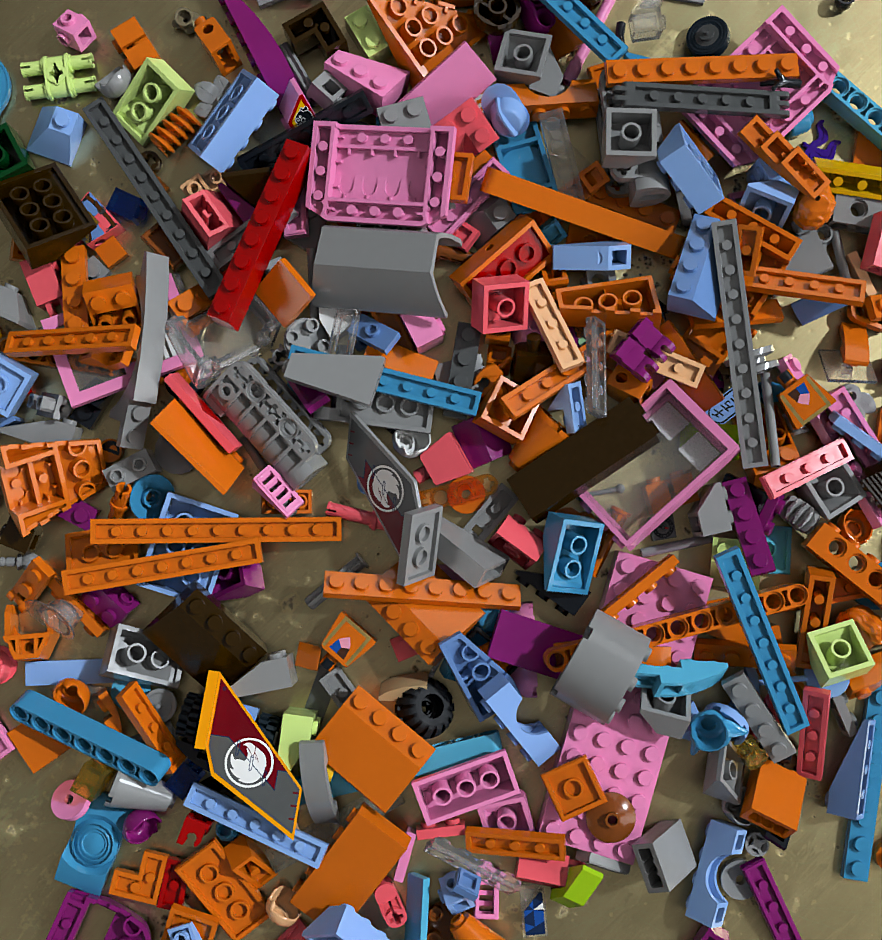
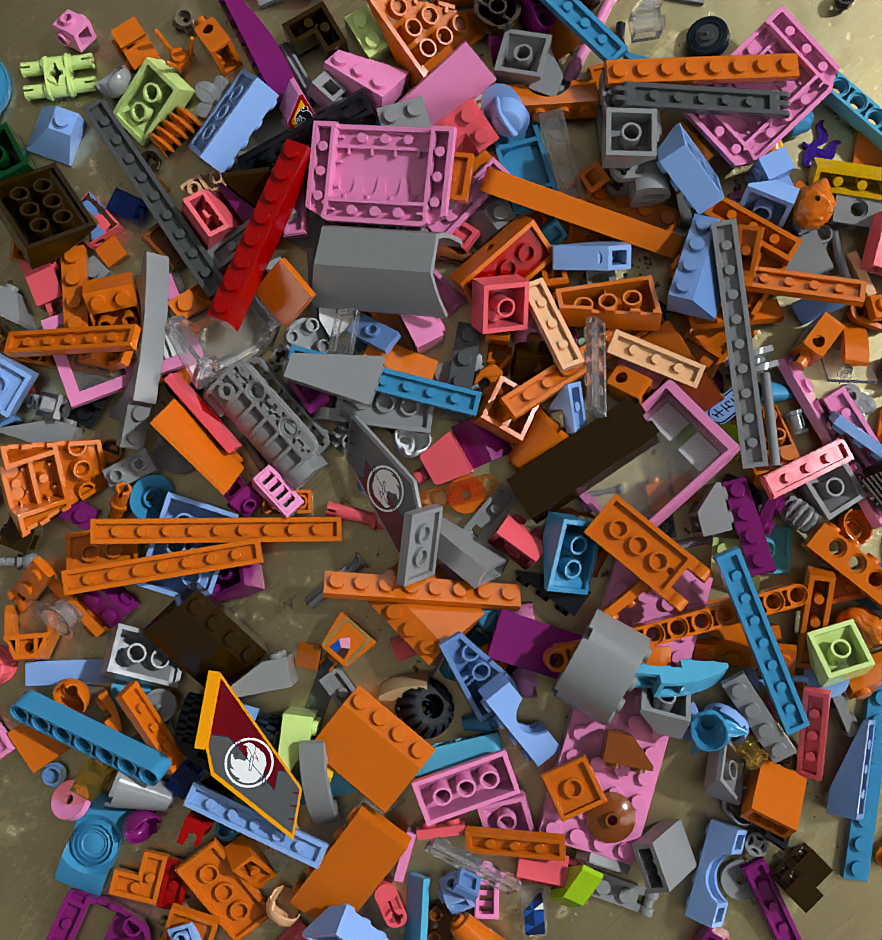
(54, 774): none -> medium blue plate
(179, 56): none -> orange plant
(243, 497): none -> magenta brick
(340, 437): none -> light grey gear
(450, 297): none -> bright pink tile
(471, 723): none -> dark azure cone
(622, 749): none -> dark orange slope
(625, 893): none -> light grey plate
(630, 350): magenta legs -> none
(644, 549): none -> orange hinge
(782, 82): black bar -> none
(783, 158): orange slope -> none
(802, 398): orange torso -> none
(802, 875): none -> dark brown brick
(815, 341): none -> orange torso

